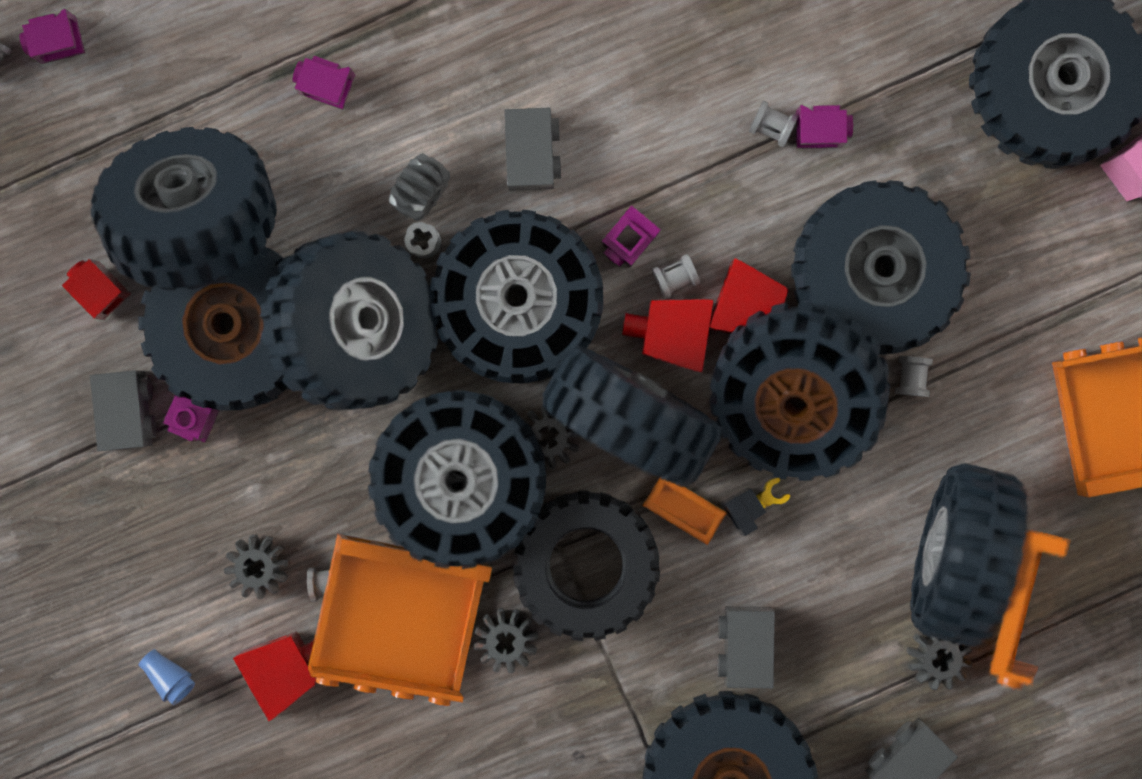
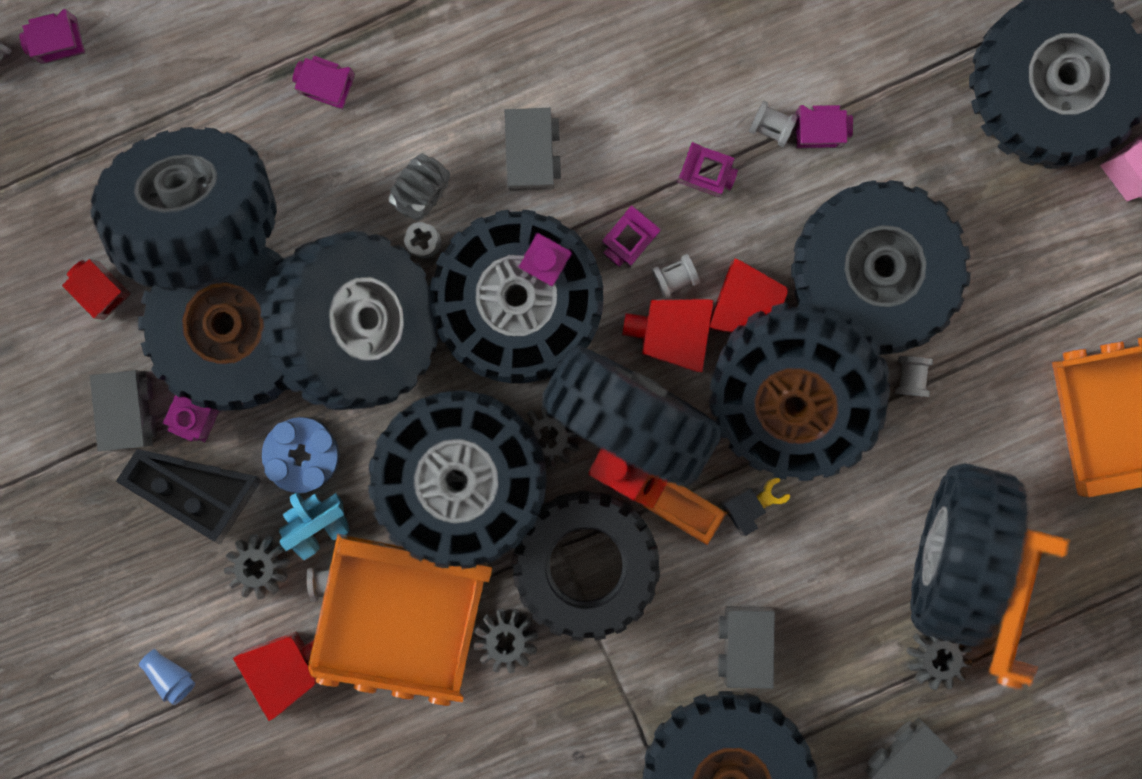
(192, 492): none -> black wedge
(281, 466): none -> medium blue plate
(308, 518): none -> medium azure hips
(545, 260): none -> magenta plate
(627, 479): none -> red torso
(692, 166): none -> magenta window

